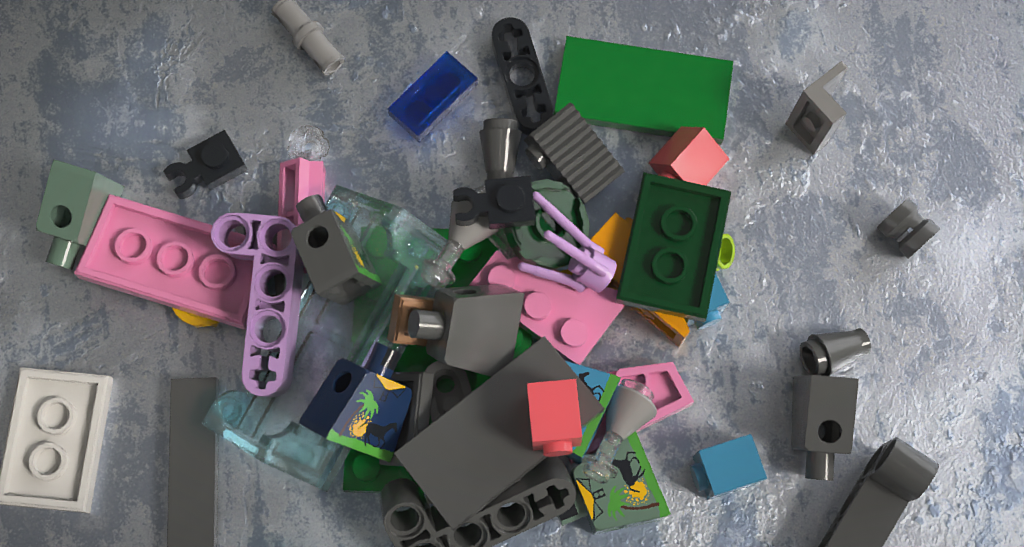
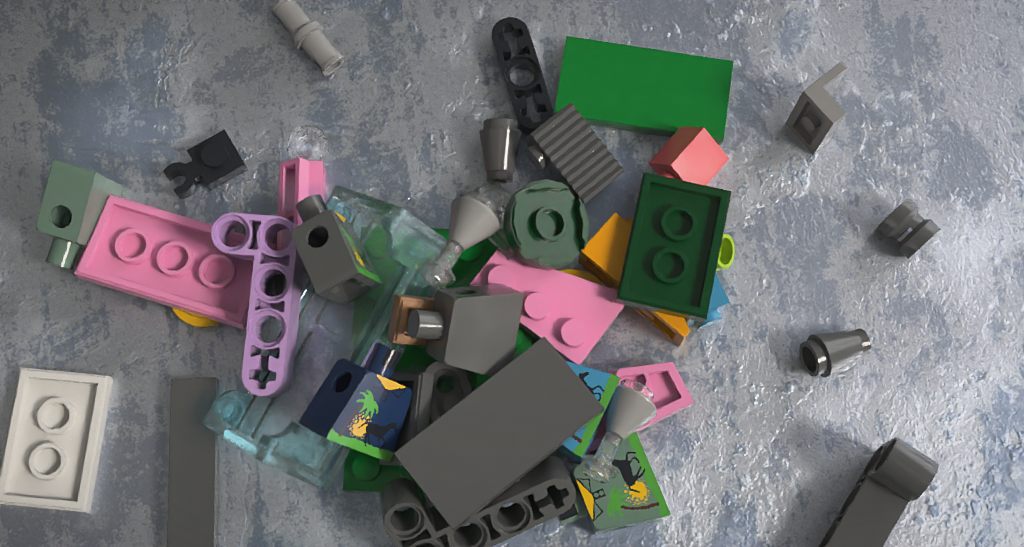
(432, 96): clear blue plate -> none
(505, 203): black plate -> none
(554, 416): coral brick -> none
(587, 263): lavender plant -> none
(727, 467): dark azure brick -> none
(829, 402): dark grey torso -> none

